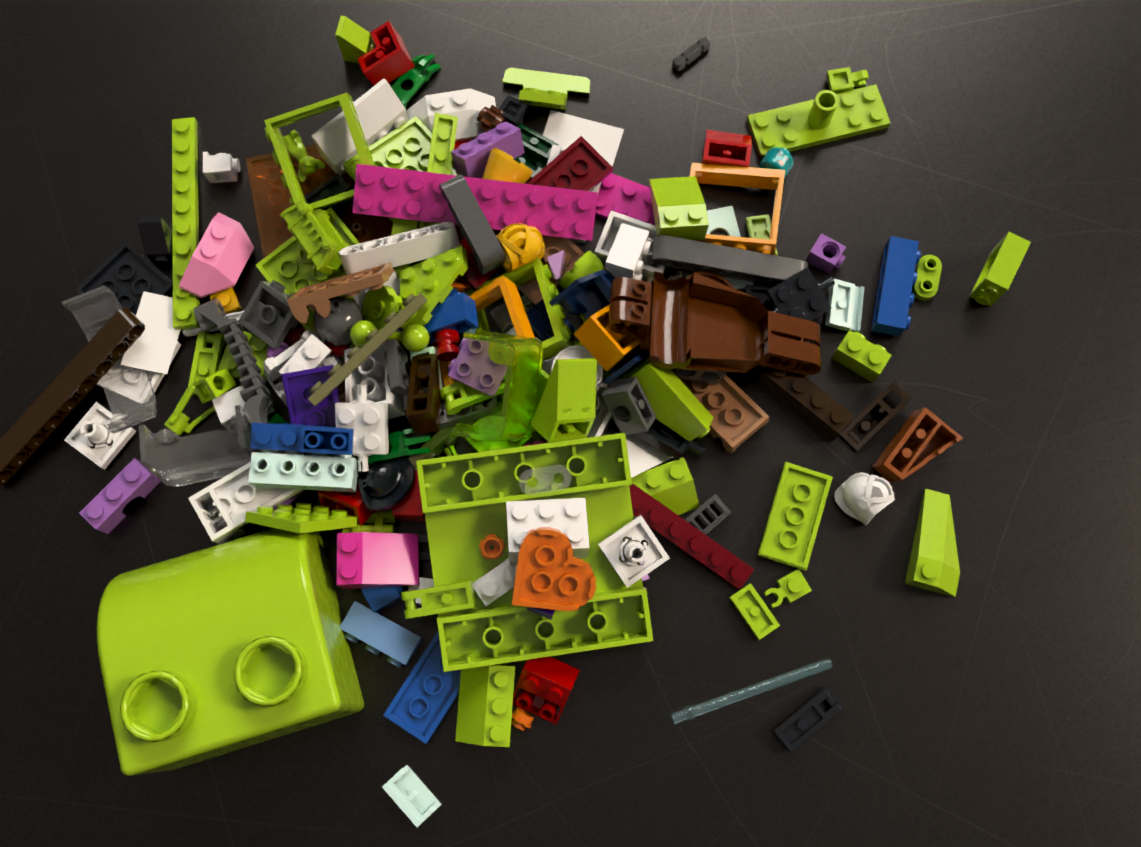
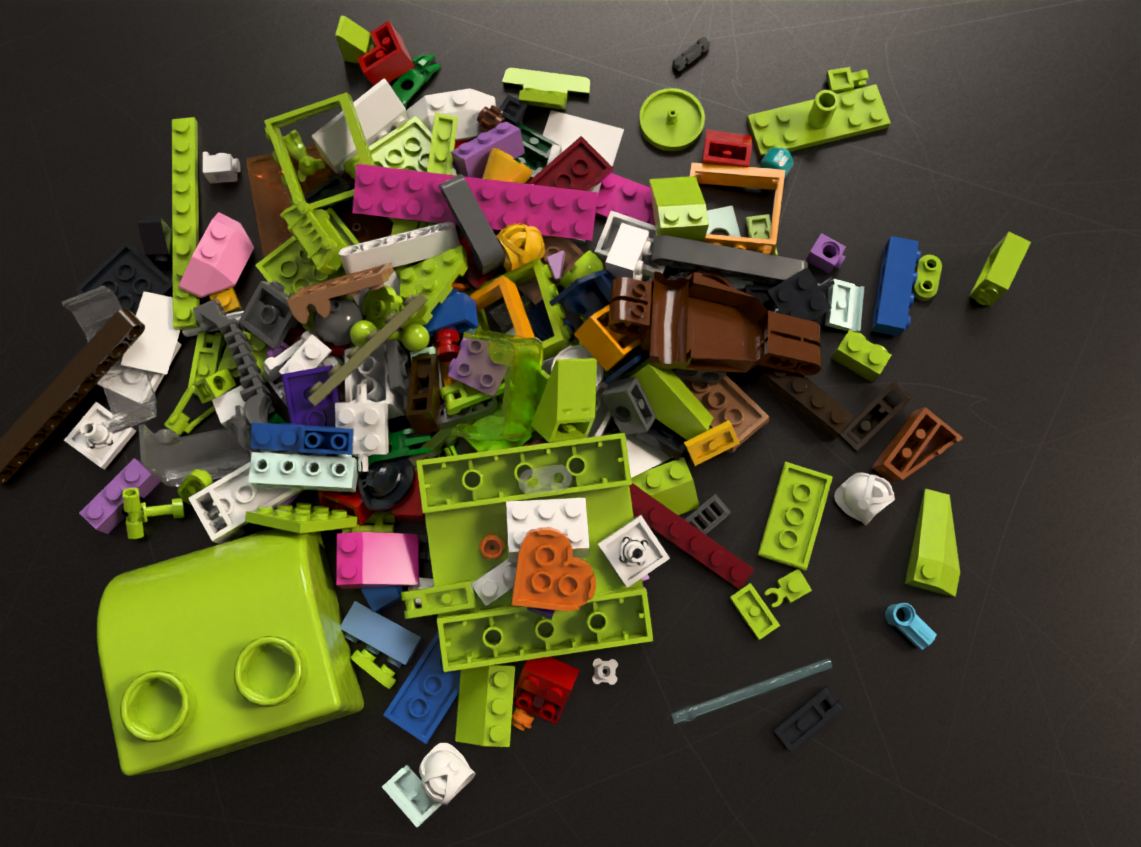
(139, 512): none -> lime bar
(193, 483): none -> lime plate
(366, 661): none -> lime plate
(444, 773): none -> white helmet
(610, 666): none -> white plate
(671, 119): none -> lime piece
(711, 442): none -> yellow plate
(912, 626): none -> medium azure piece

